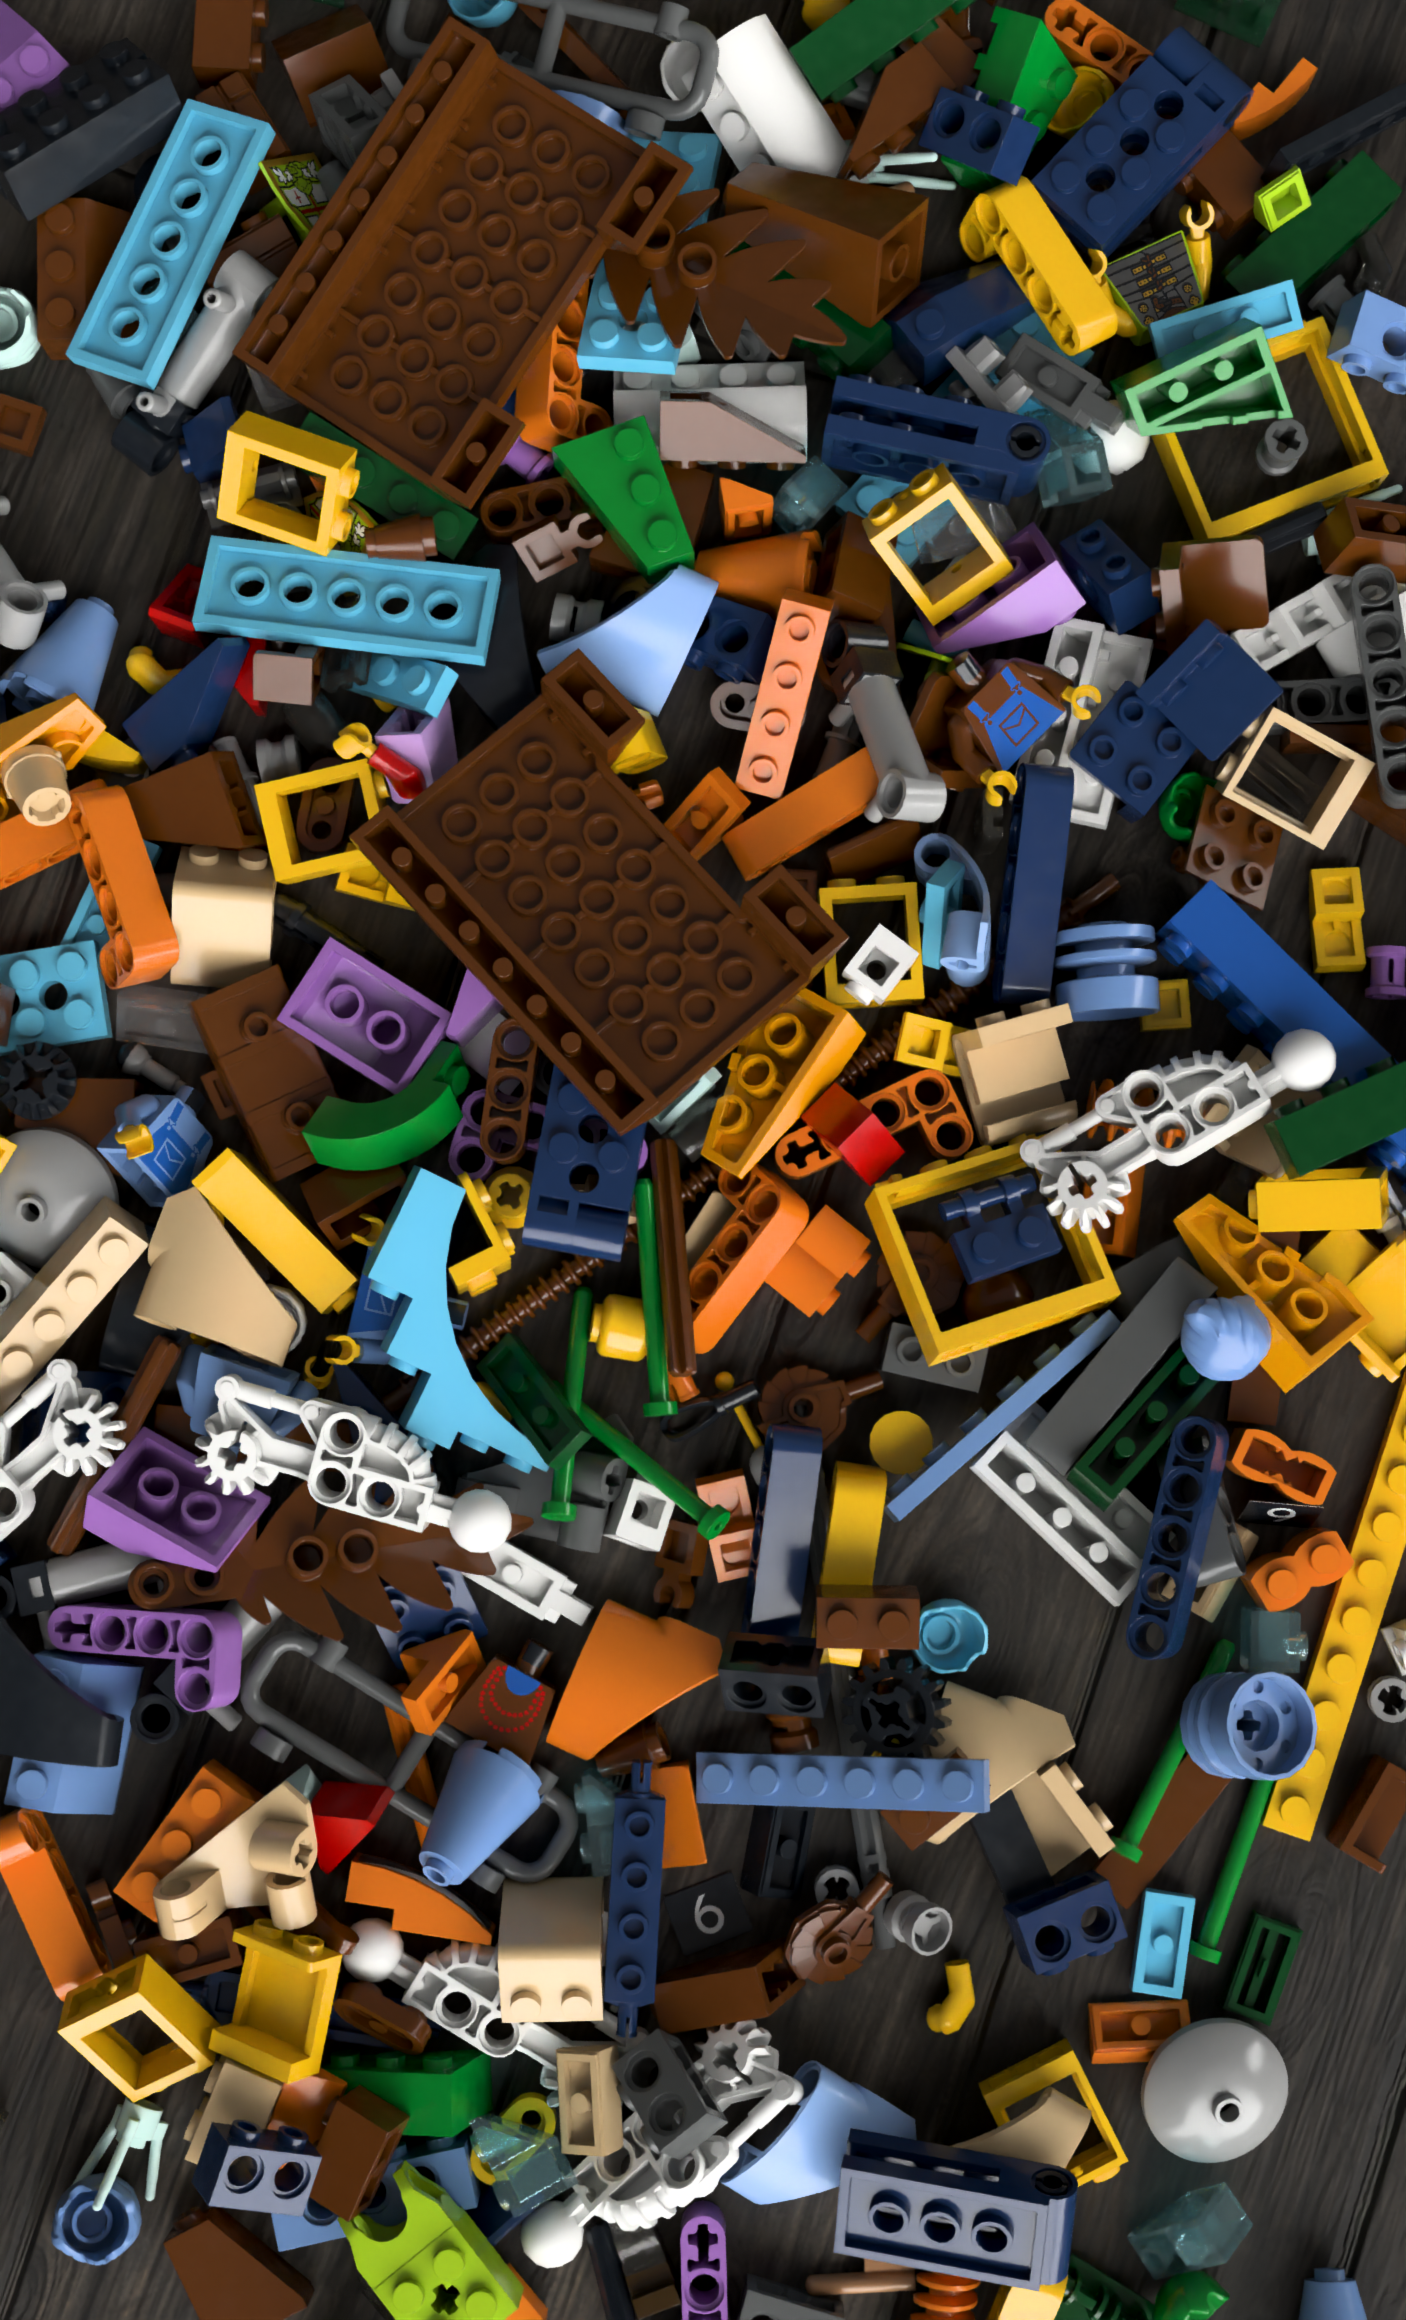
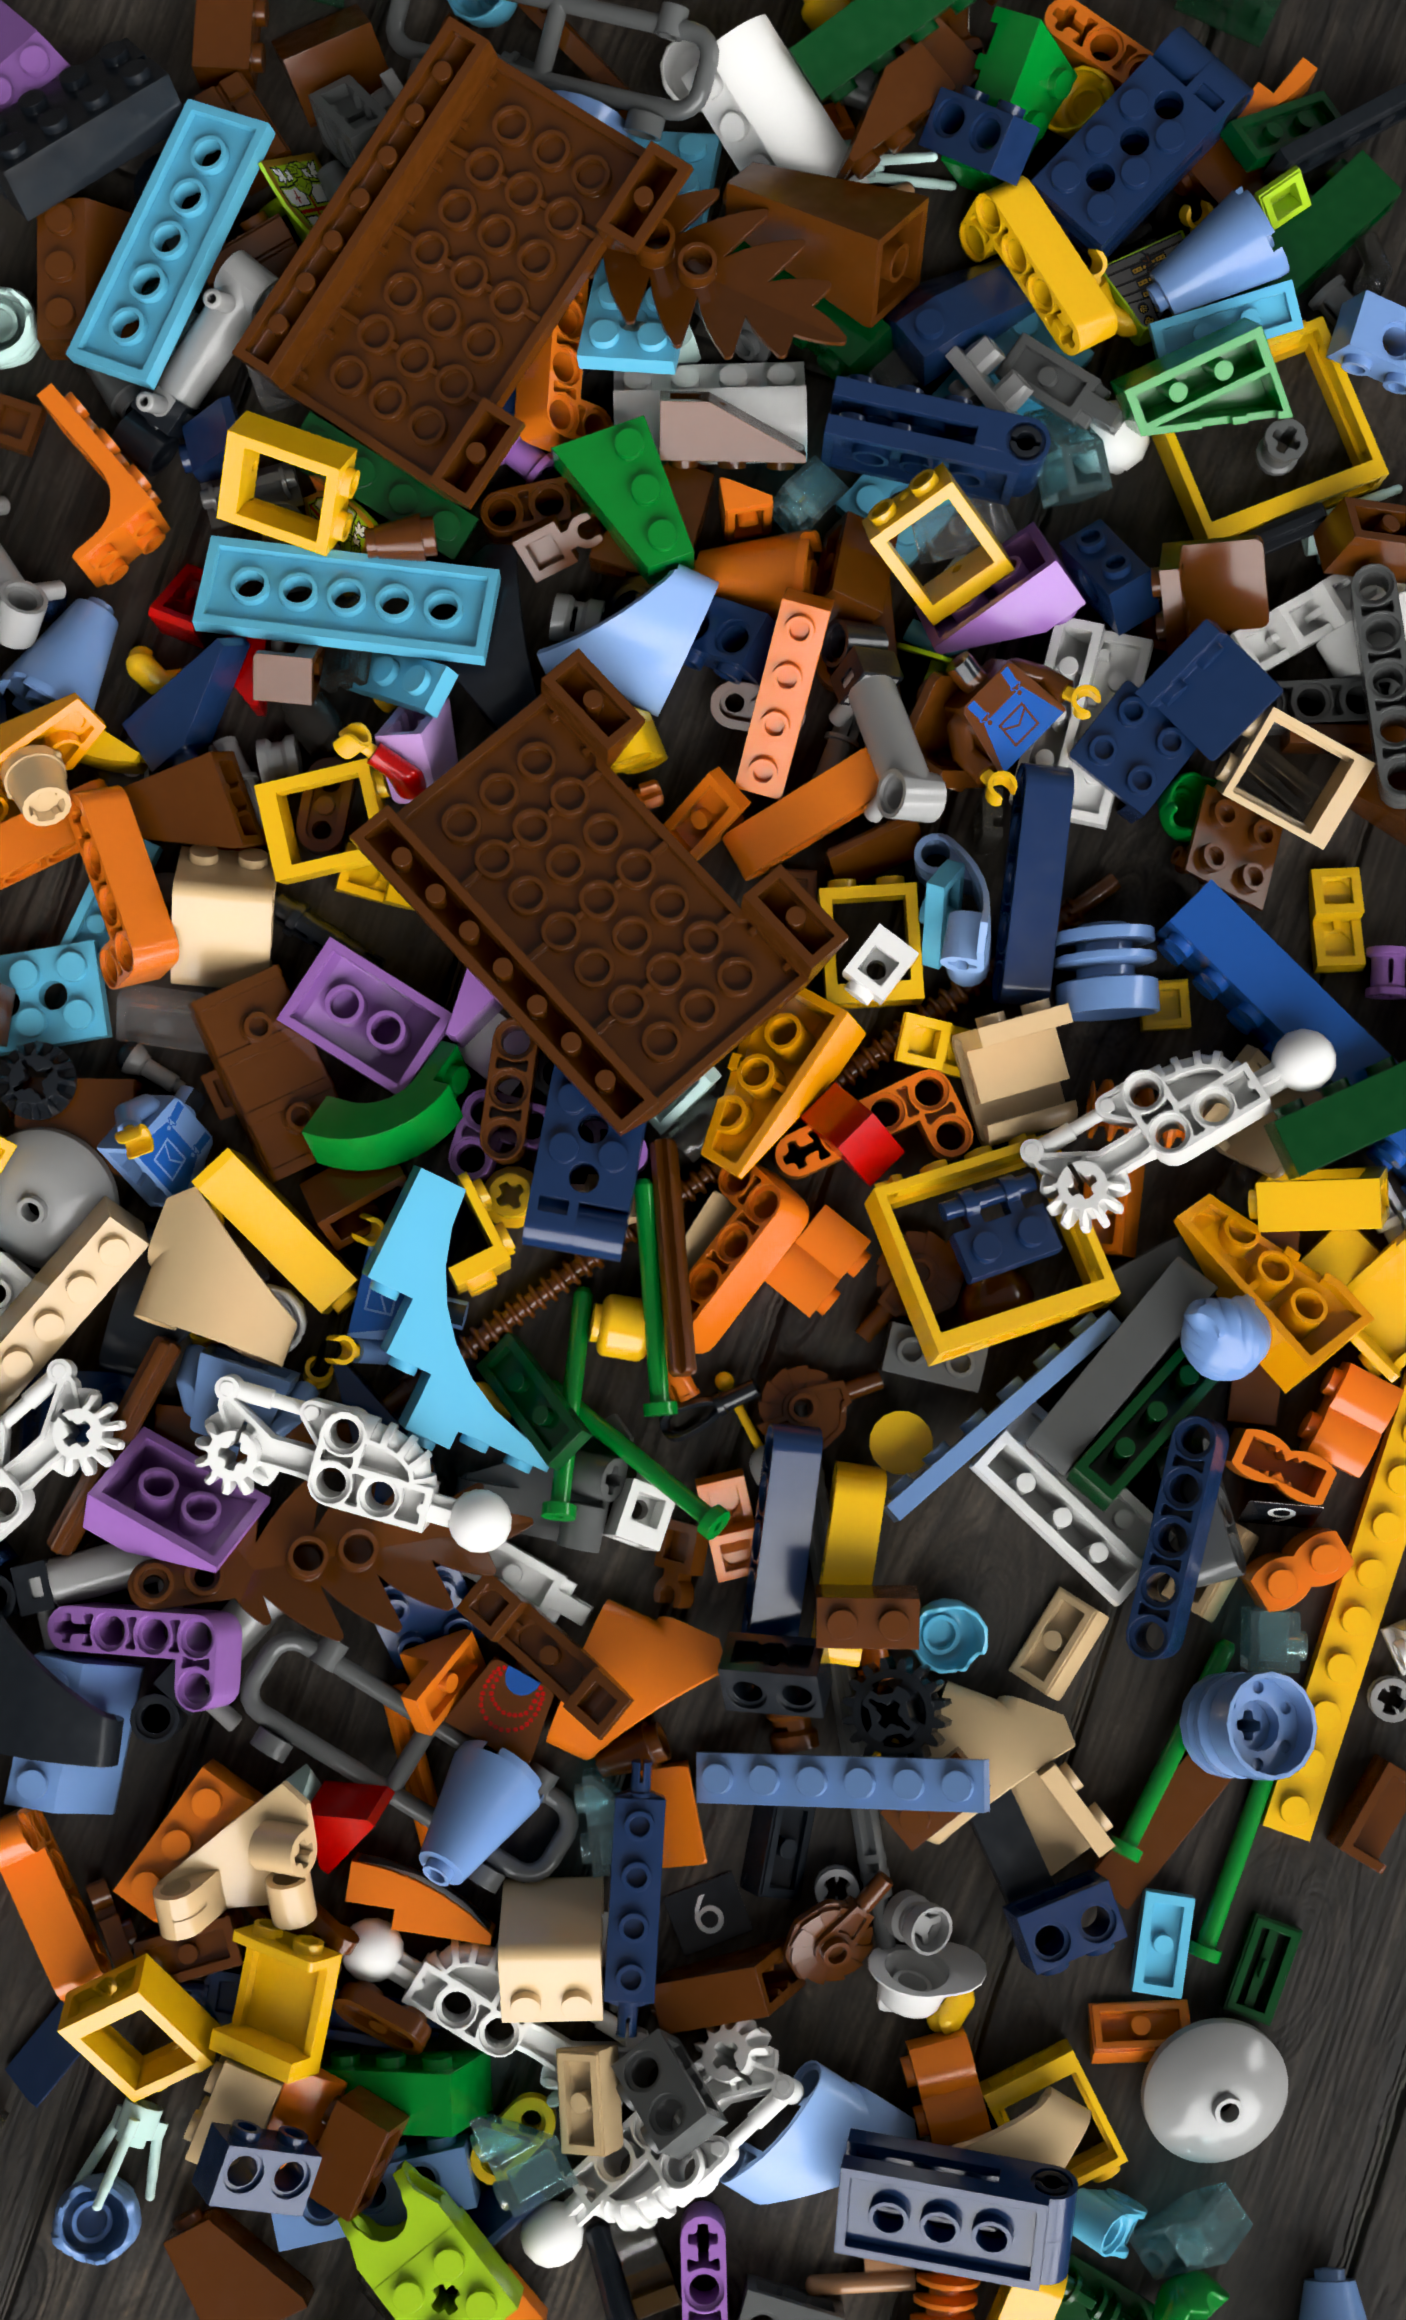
(42, 2060): none -> dark blue slope
(133, 518): none -> orange bracket
(547, 1653): none -> reddish brown slope
(919, 1983): none -> white piece
(947, 2088): none -> orange brick
(1059, 1644): none -> tan slope
(1106, 2220): none -> medium azure piece
(1219, 257): none -> medium blue cone
(1260, 135): none -> dark green plate
(1349, 1418): none -> orange brick

